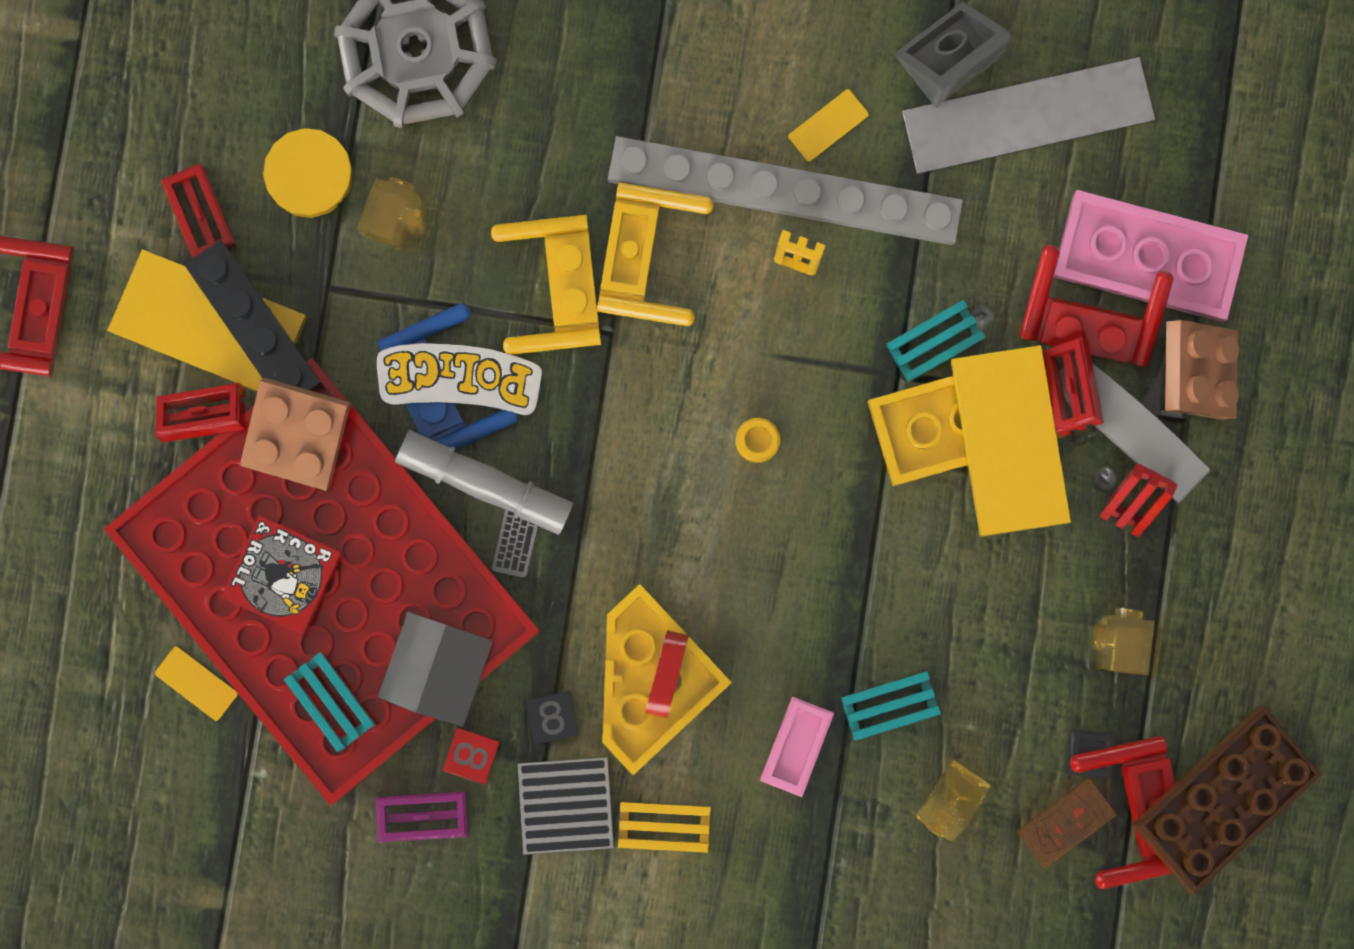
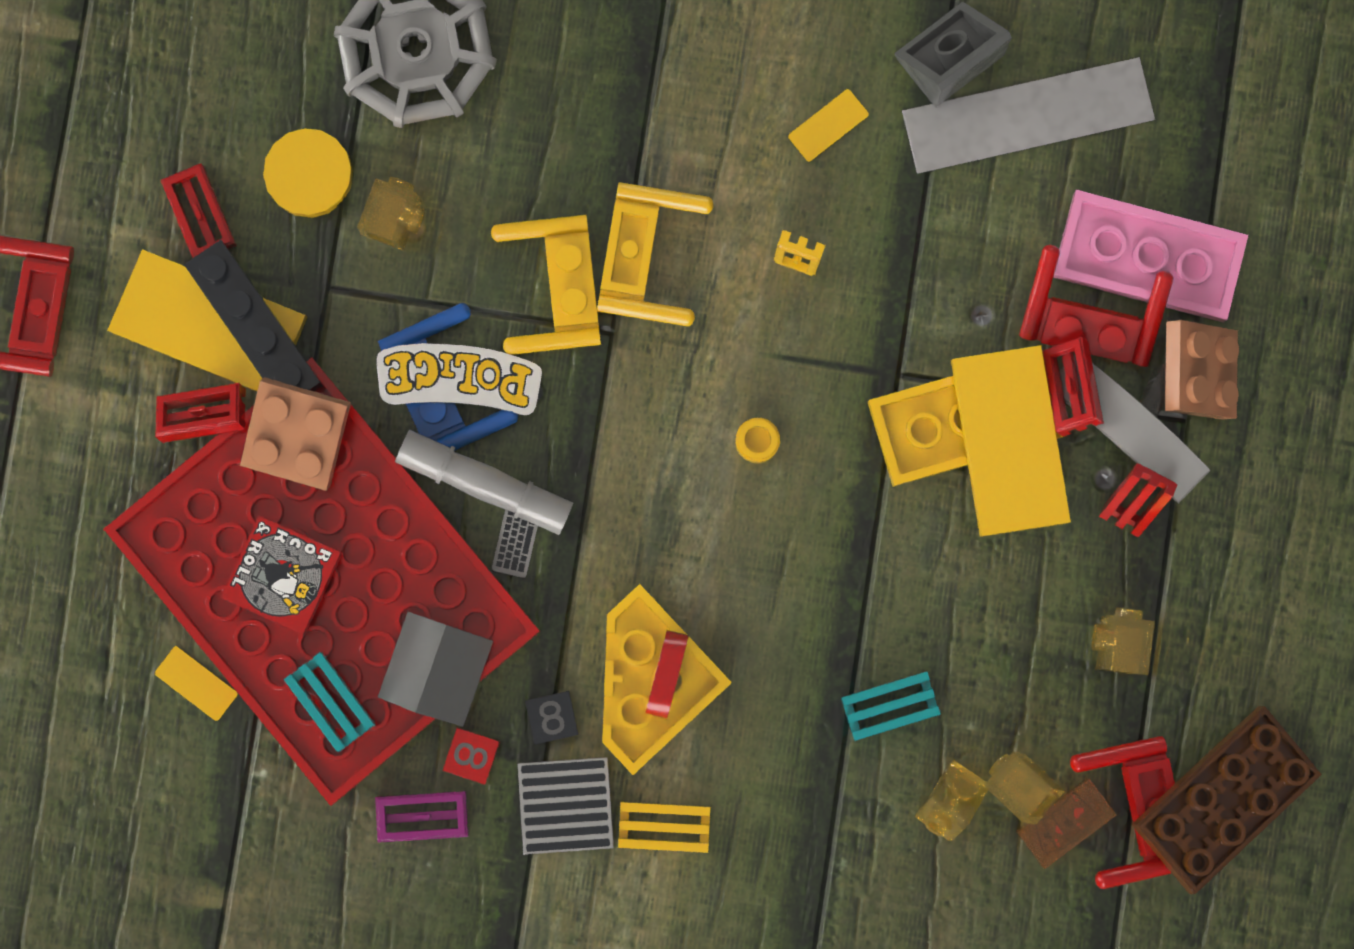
(787, 190): light grey plate -> none
(796, 746): bright pink tile -> none
(968, 322): teal tile -> none
(1023, 787): none -> clear yellow brick
(1085, 741): black tile -> none

